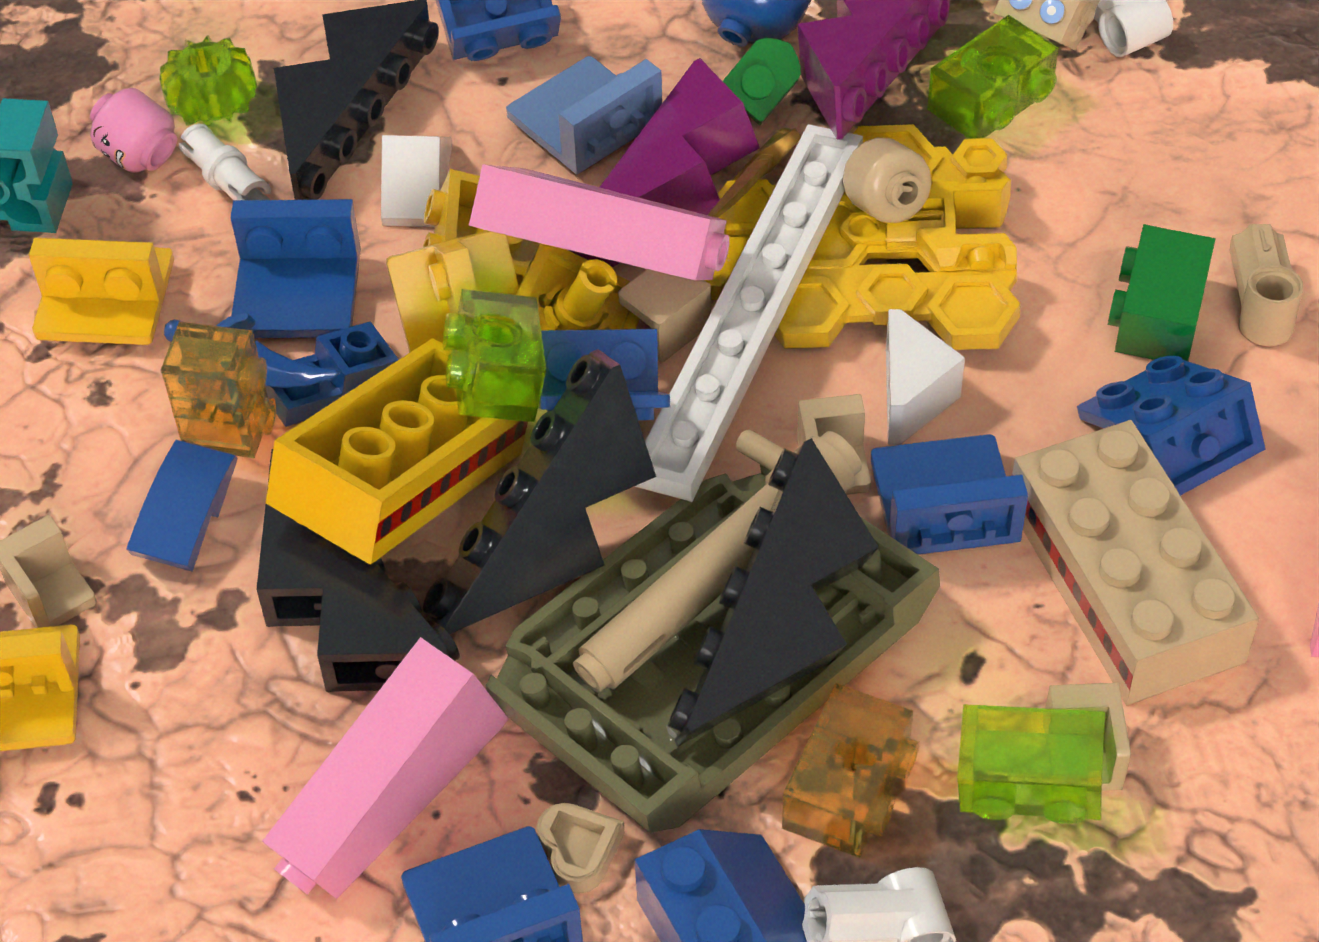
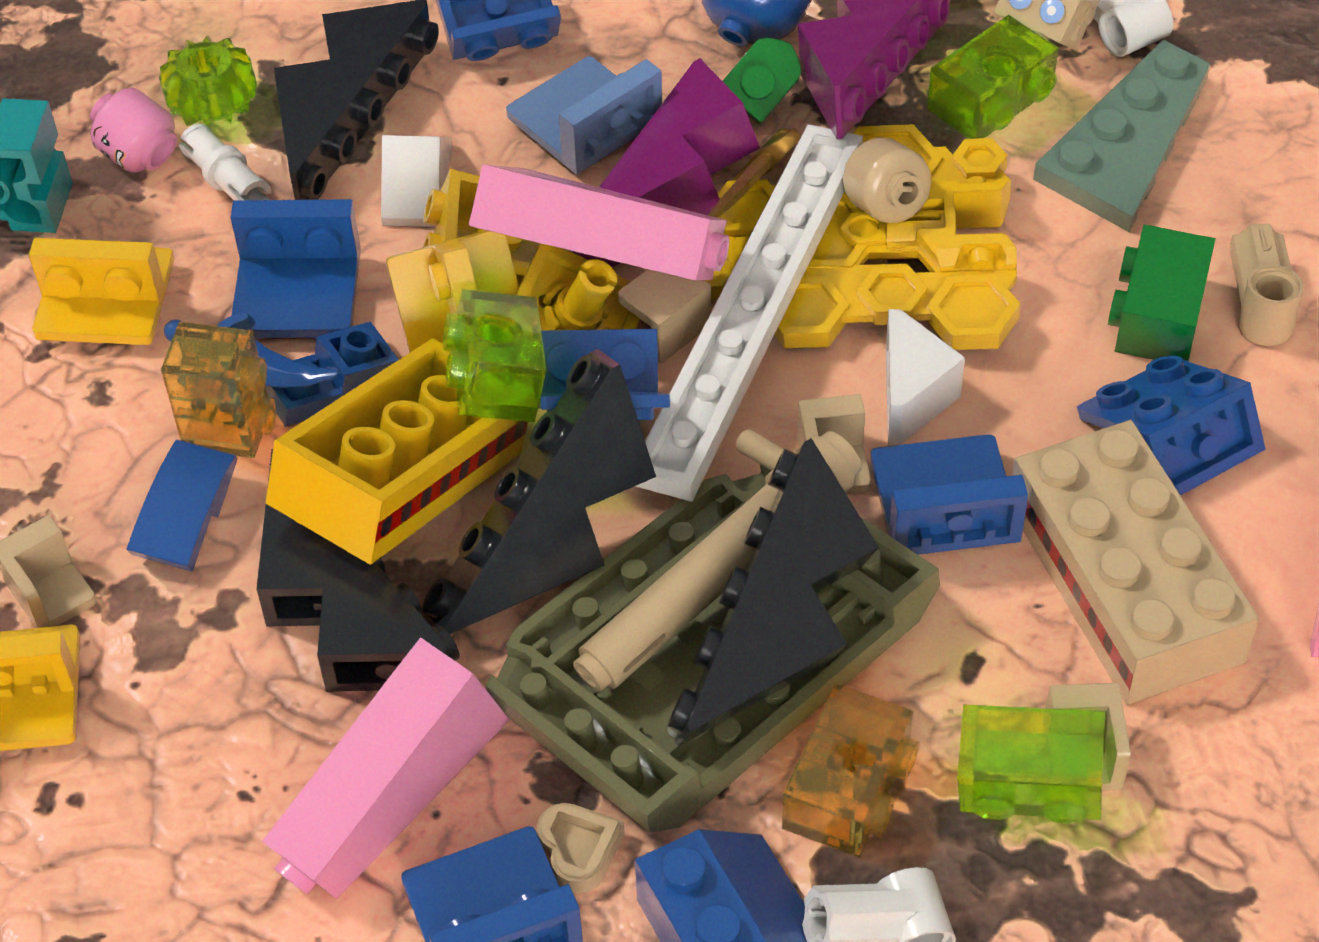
(1120, 144): none -> sand green wing

